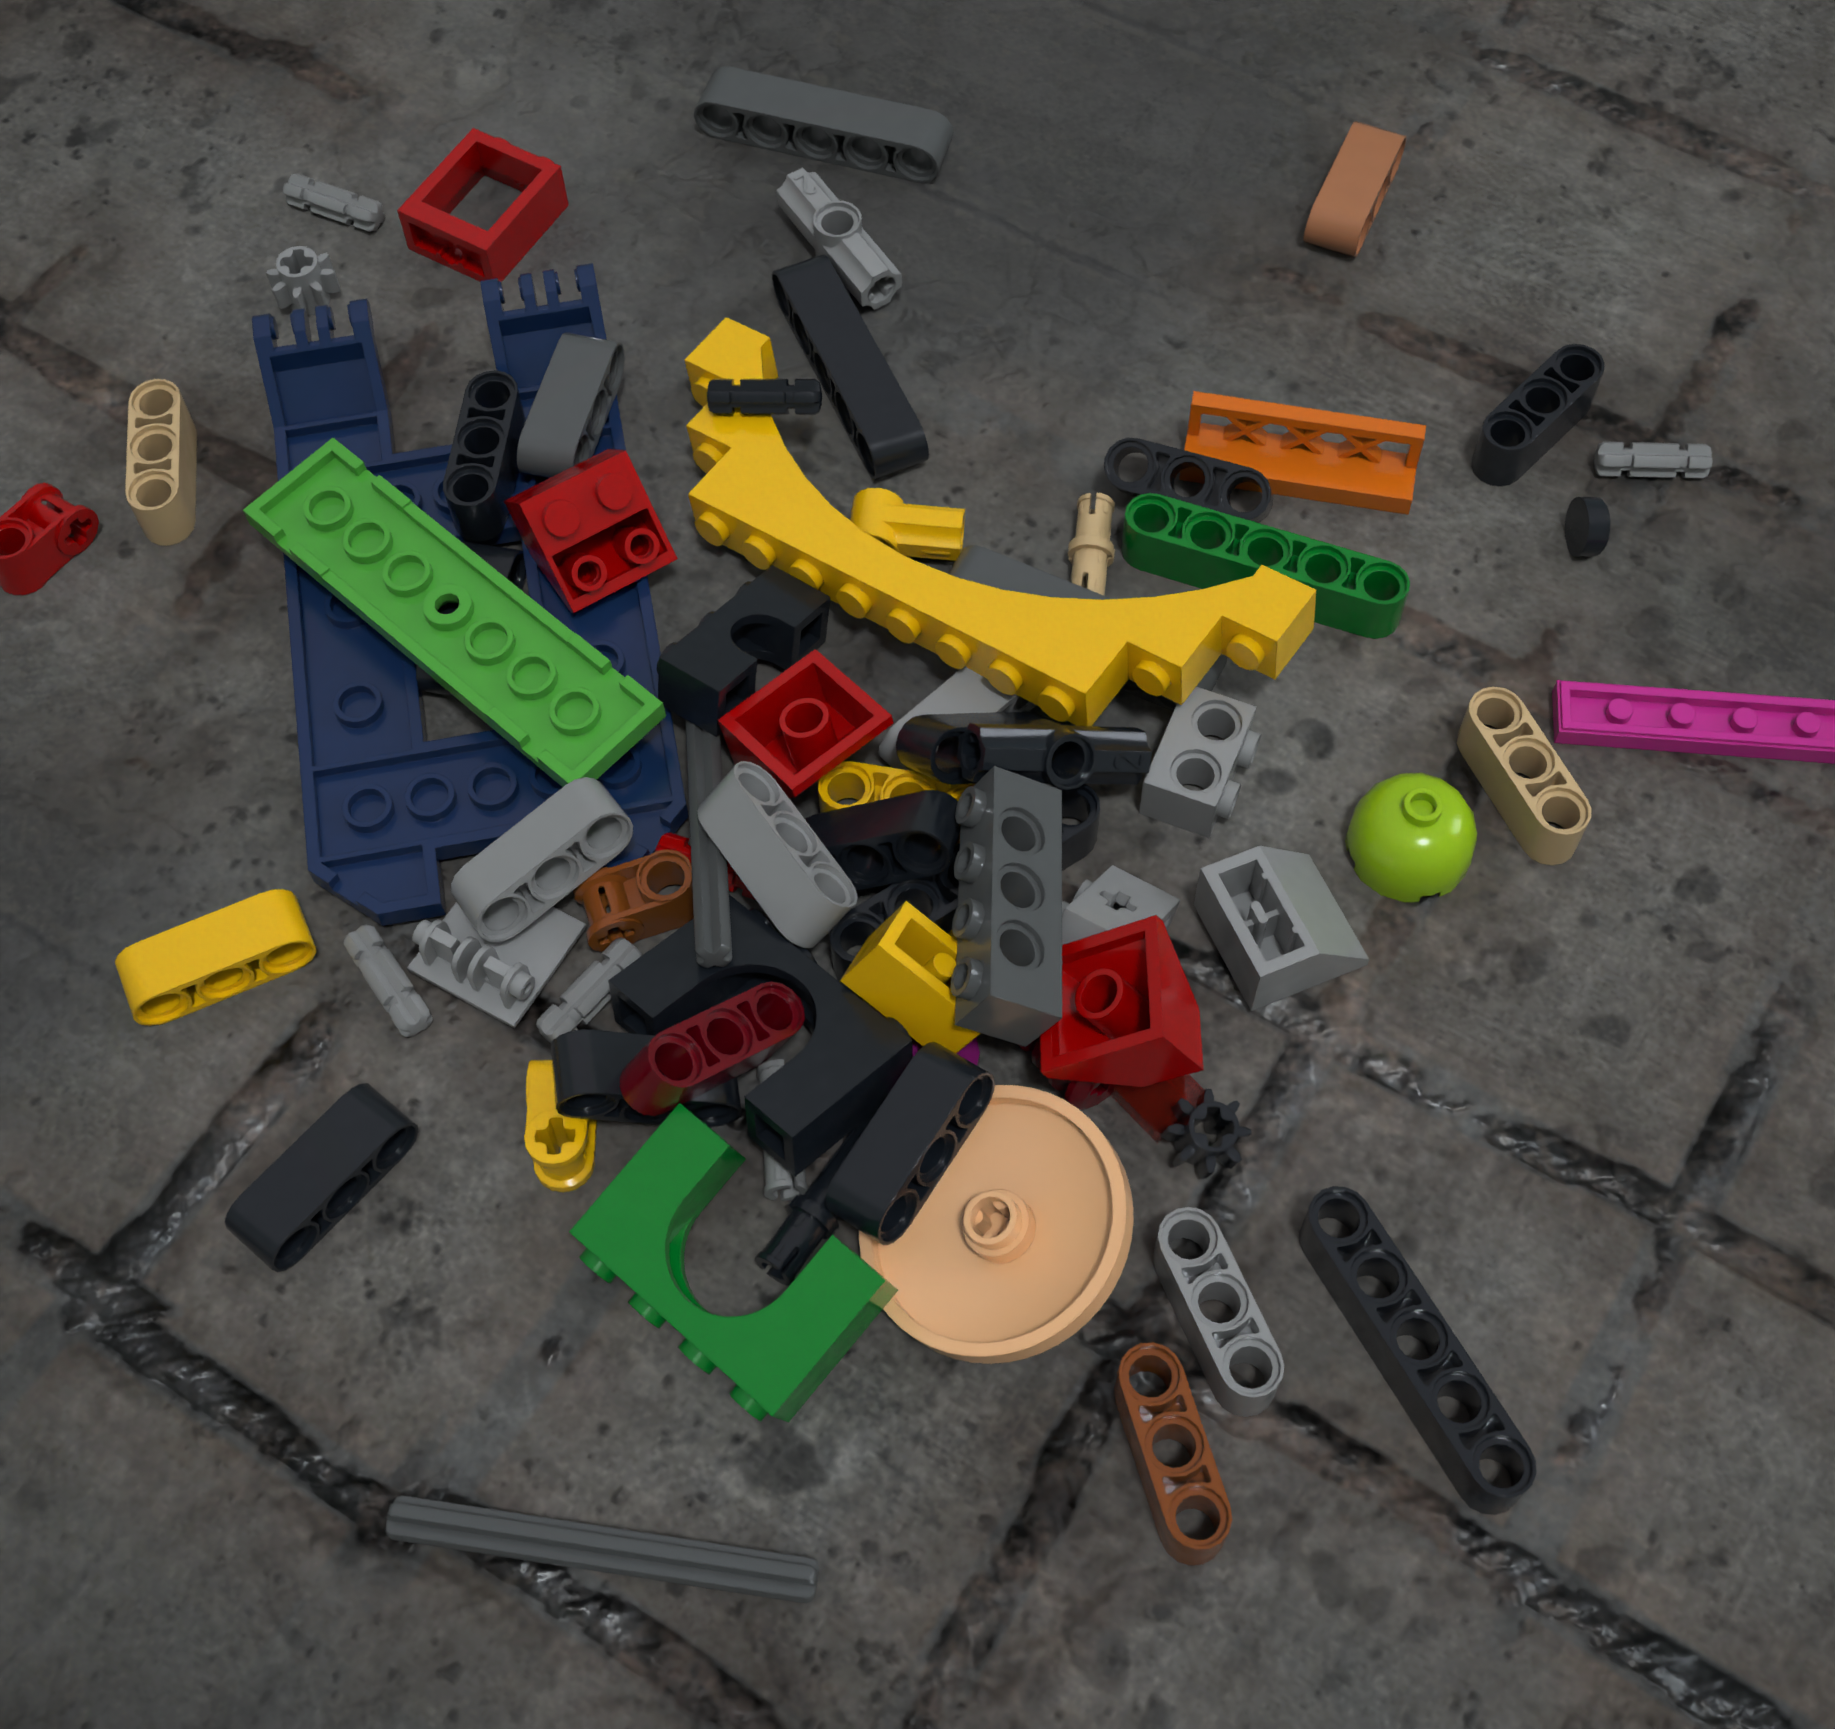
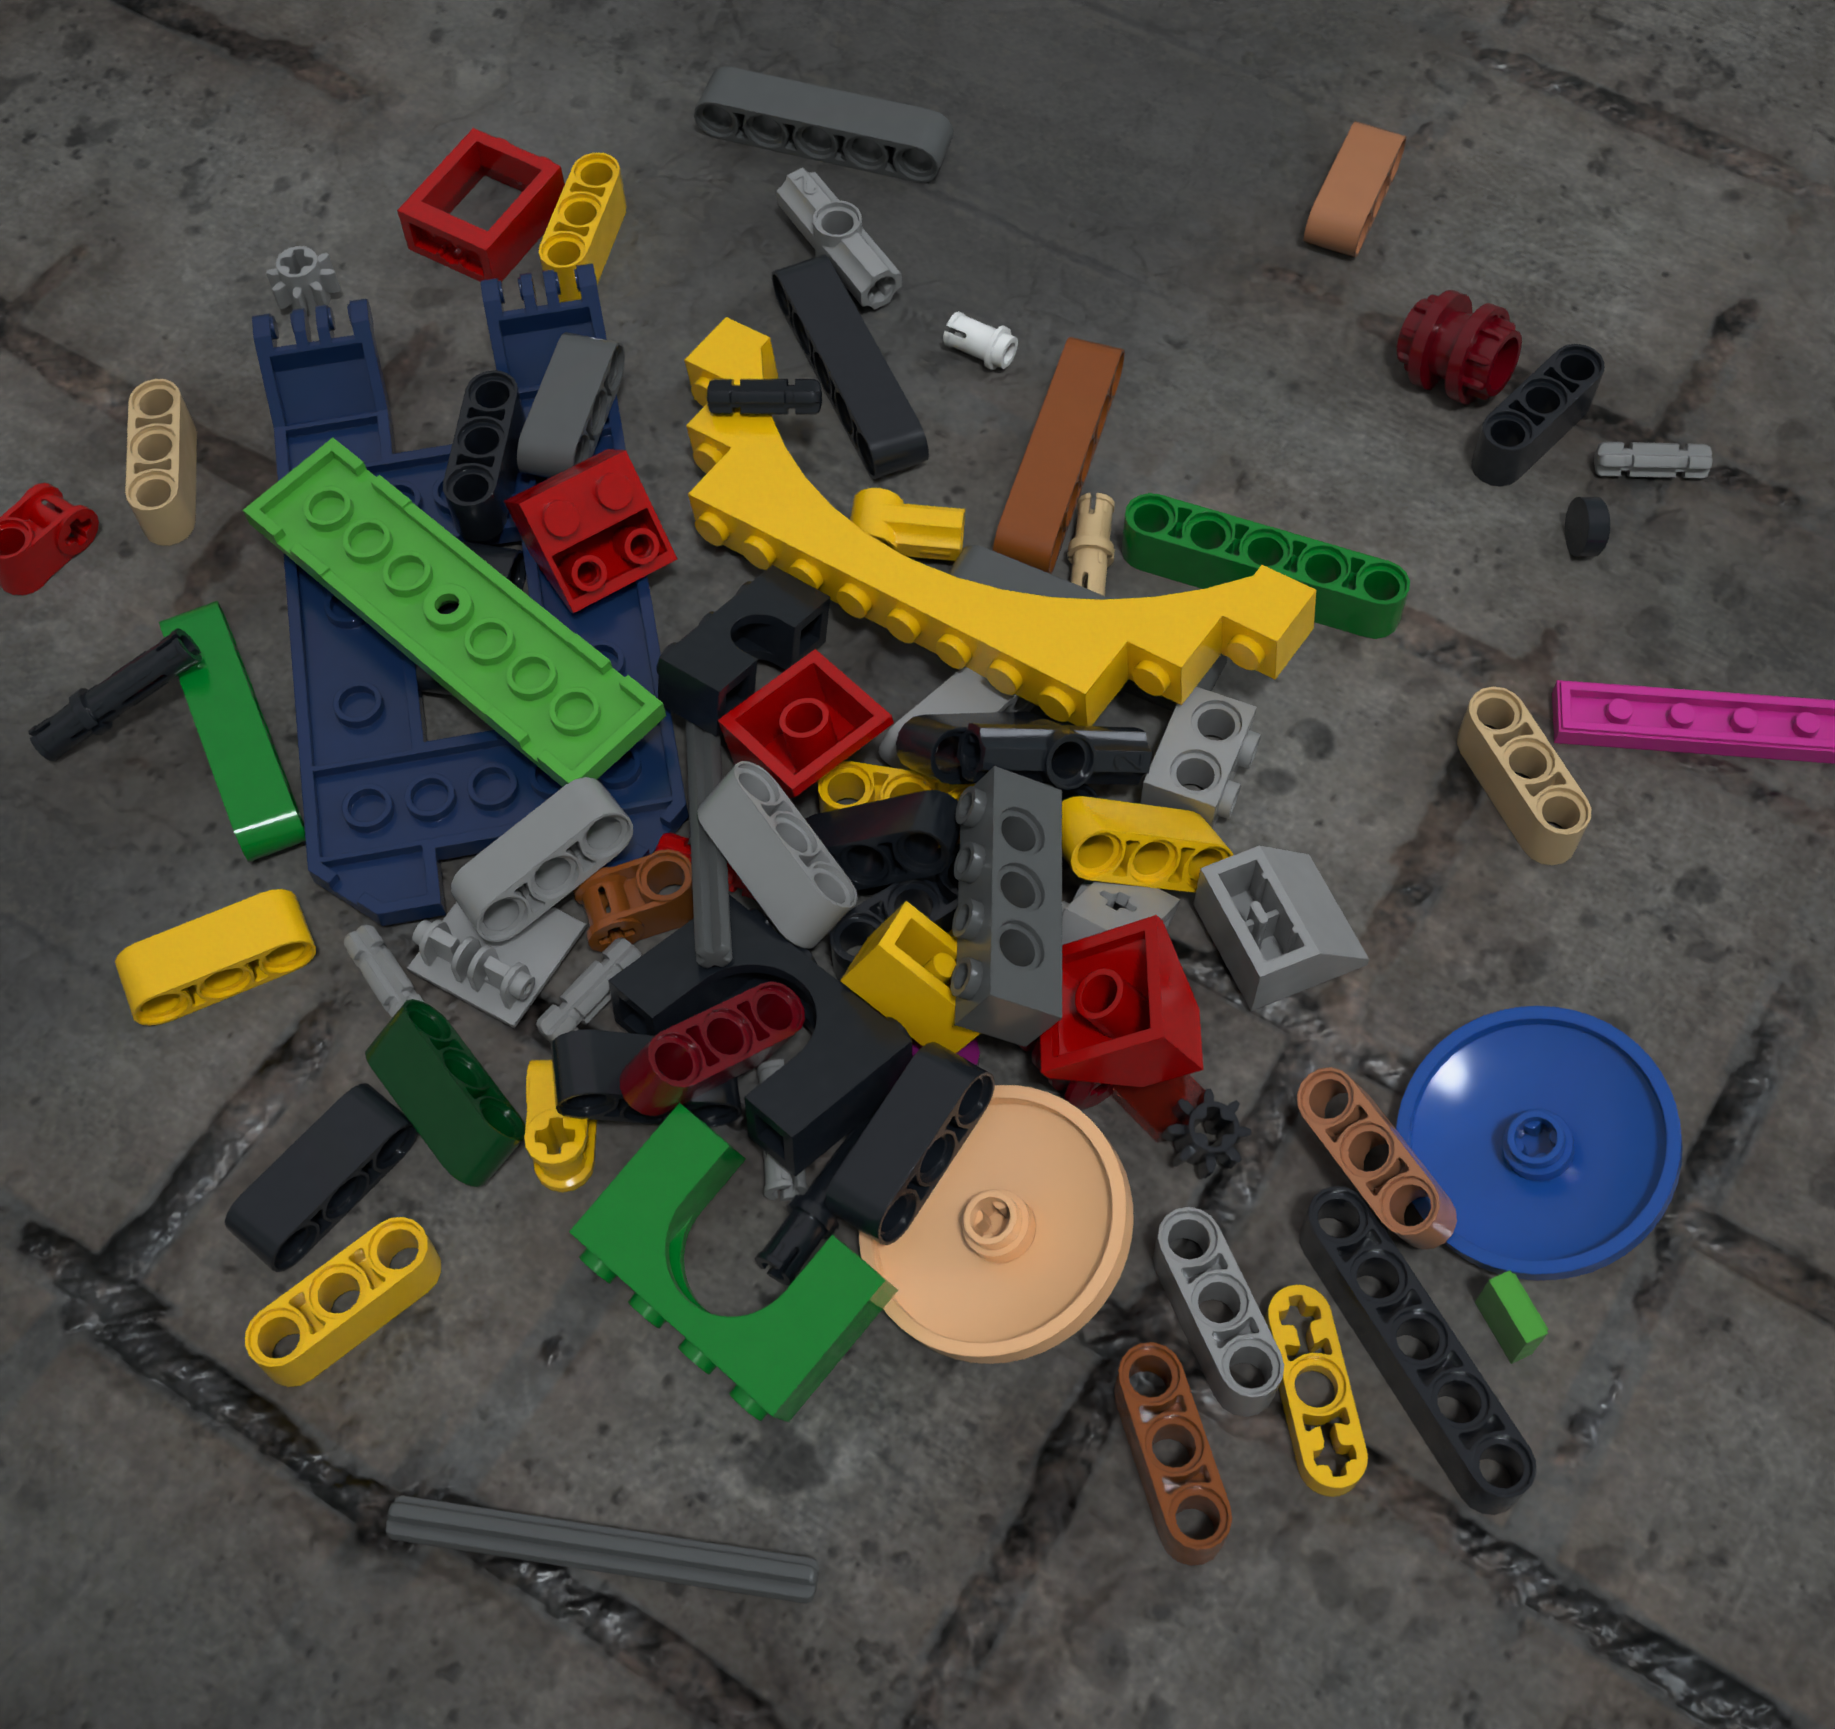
(97, 708): none -> black pin
(236, 737): none -> green beam
(308, 1304): none -> yellow beam
(333, 202): light grey axle -> none
(445, 1093): none -> dark green beam
(584, 221): none -> yellow beam
(987, 343): none -> white pin
(1059, 454): none -> dark orange beam
(1138, 843): none -> yellow beam
(1167, 462): black beam -> none
(1300, 460): orange fence -> none
(1345, 1437): none -> yellow beam
(1401, 1176): none -> nougat beam
(1412, 837): lime cylinder -> none
(1466, 349): none -> dark red piece
(1511, 1316): none -> bright green tile
(1544, 1140): none -> blue dish

